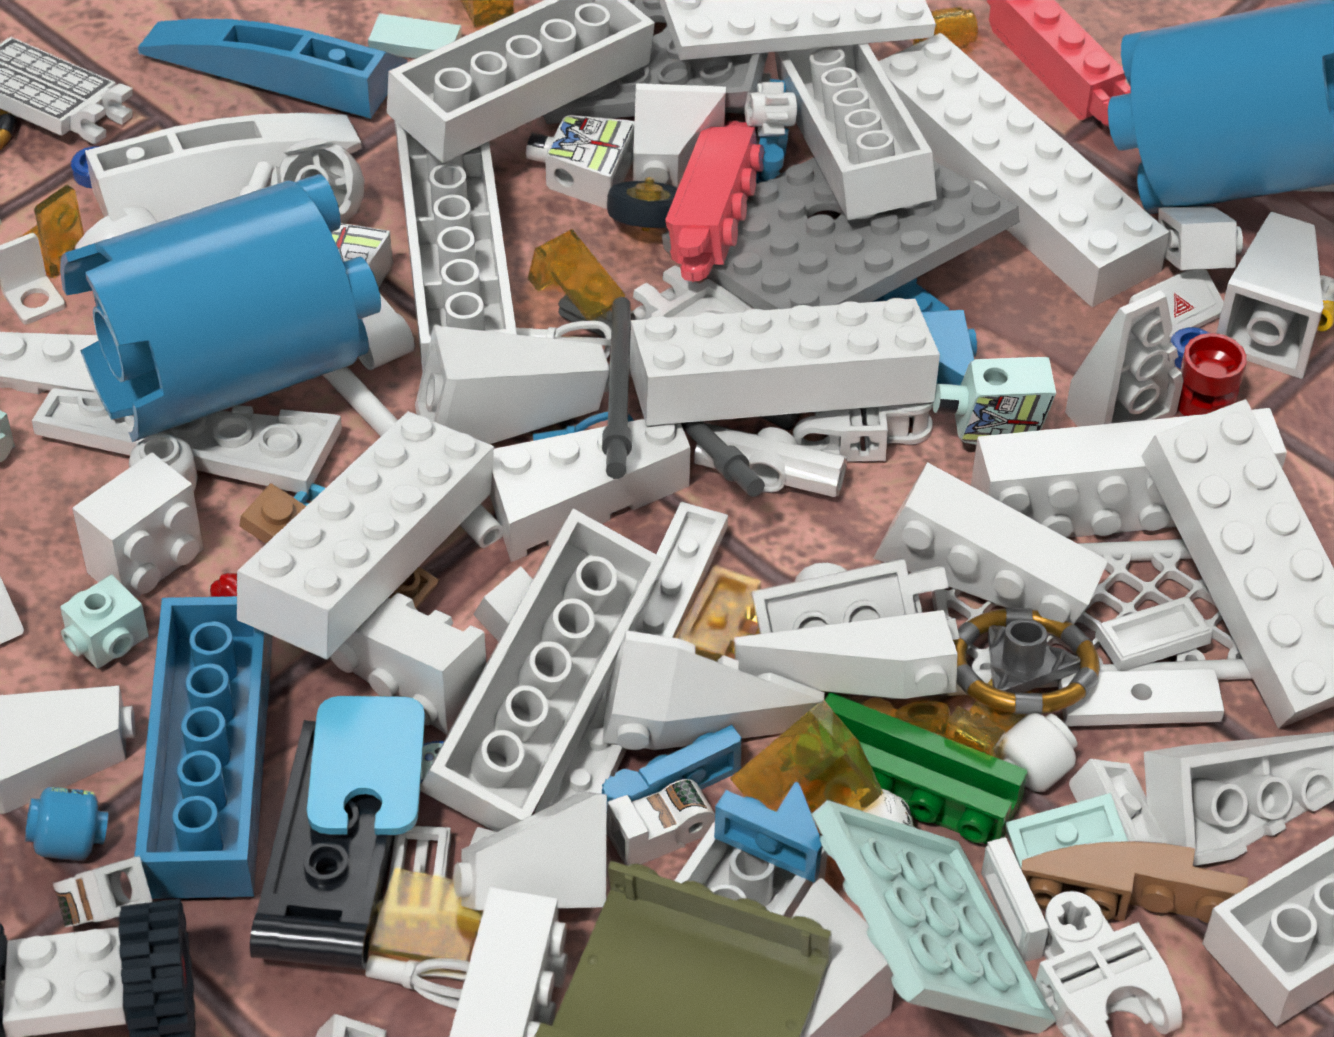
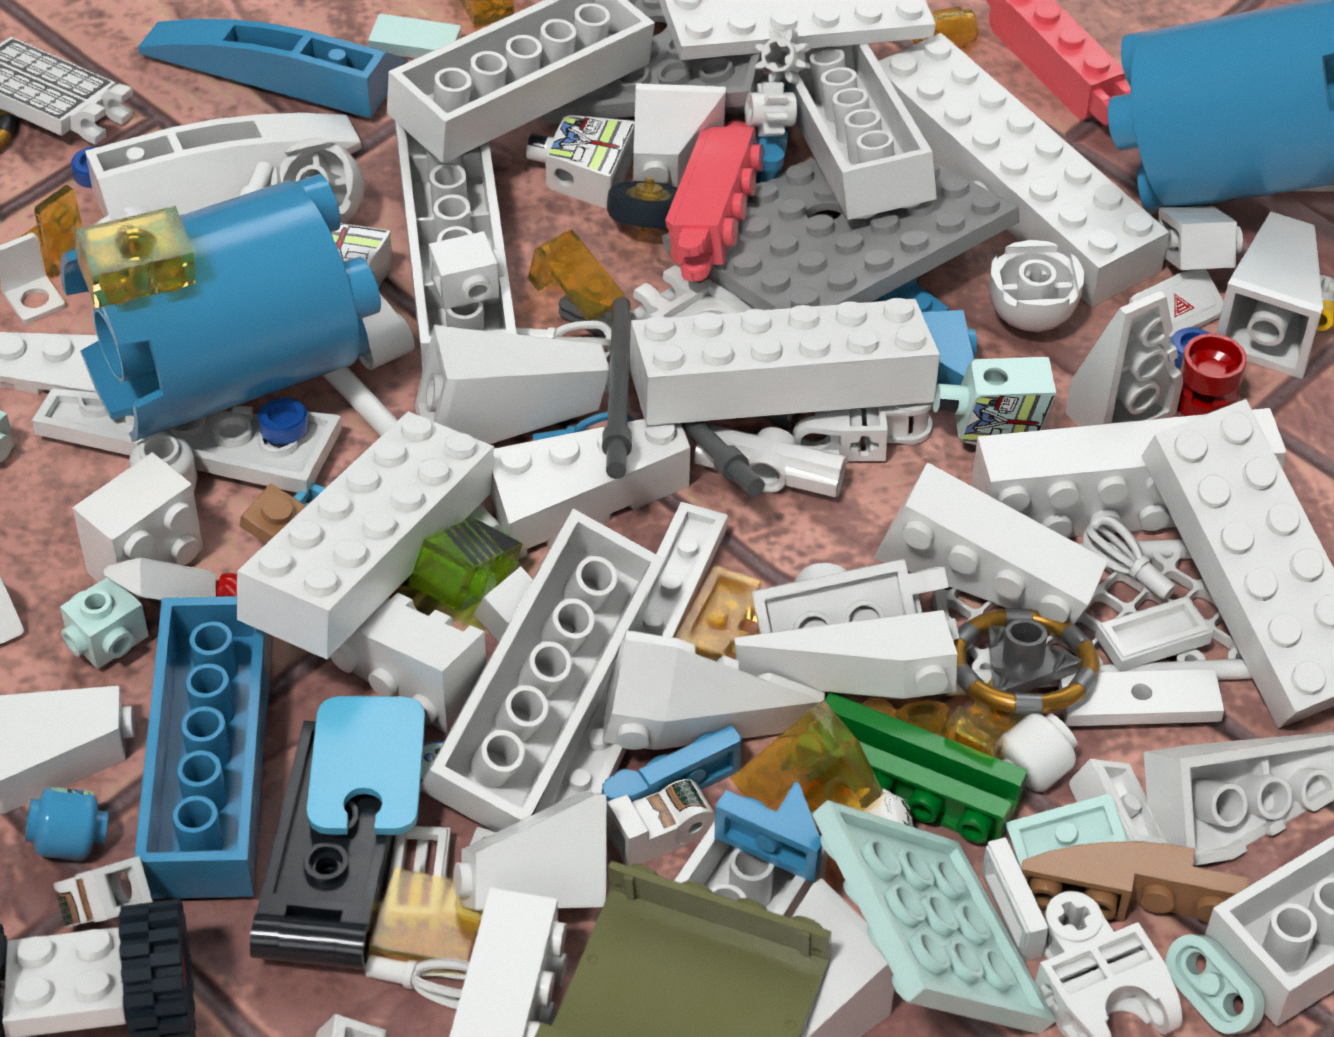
(135, 257): none -> clear yellow brick
(162, 579): none -> white slope
(283, 421): none -> blue tile
(464, 563): none -> clear neon green brick
(465, 270): none -> white brick
(772, 51): none -> white gear
(1035, 285): none -> white cylinder
(1134, 562): none -> white piece
(1216, 986): none -> light aqua plate

